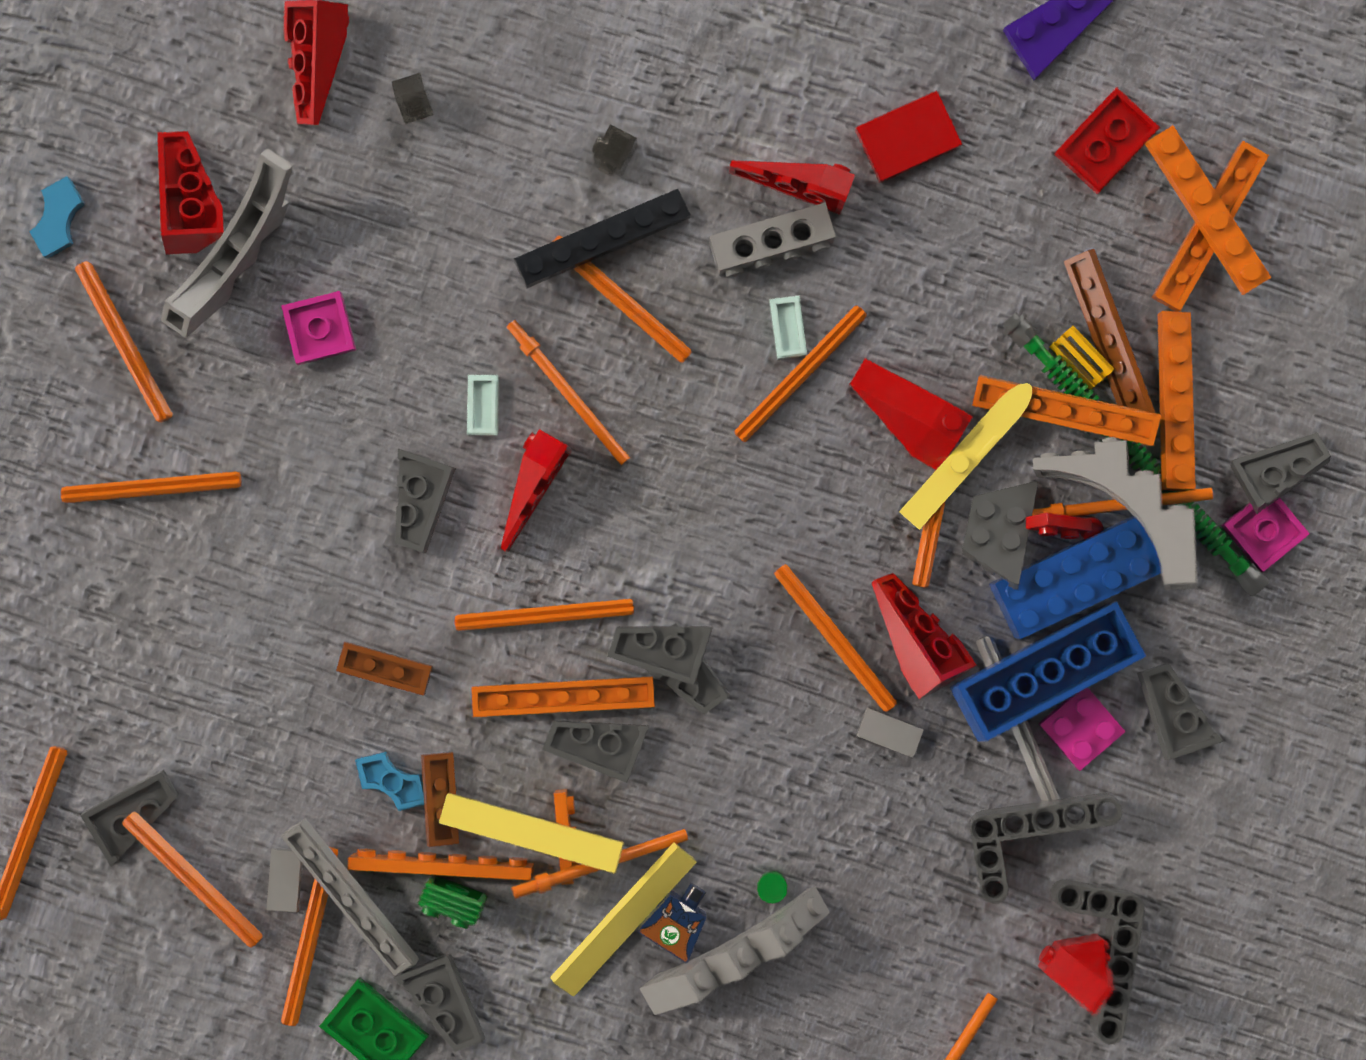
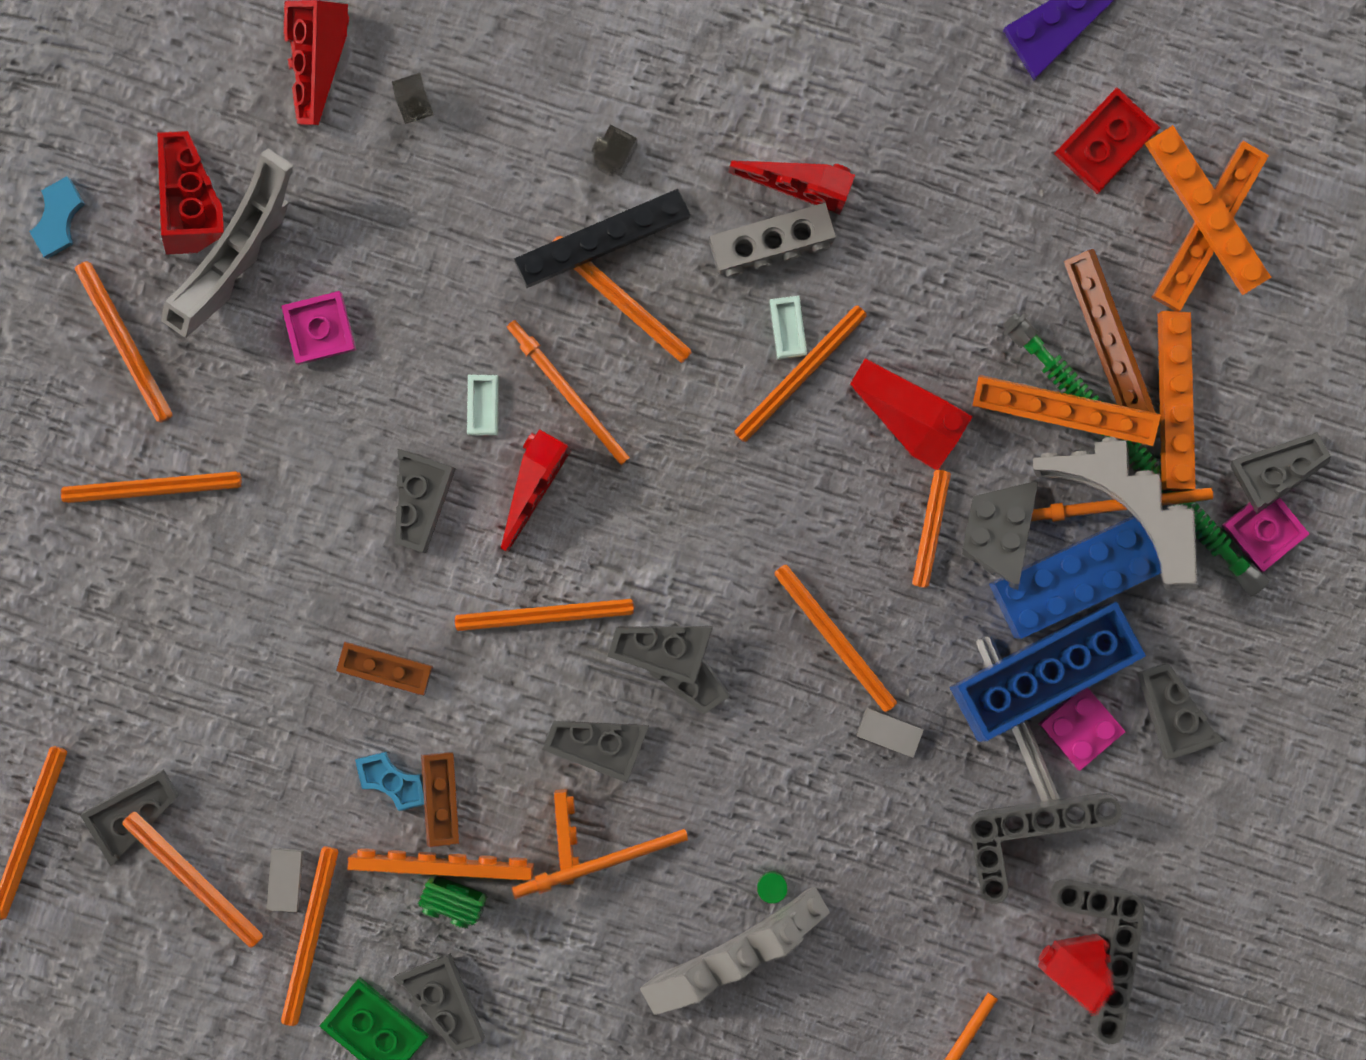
(350, 897): light grey tile -> none
(531, 832): light yellow tile -> none
(563, 696): orange plate -> none
(623, 919): light yellow tile -> none
(676, 922): torso -> none
(908, 136): red tile -> none
(922, 647): red wedge -> none
(967, 455): light yellow piece -> none
(1058, 349): yellow tile -> none
(1068, 526): red plate -> none

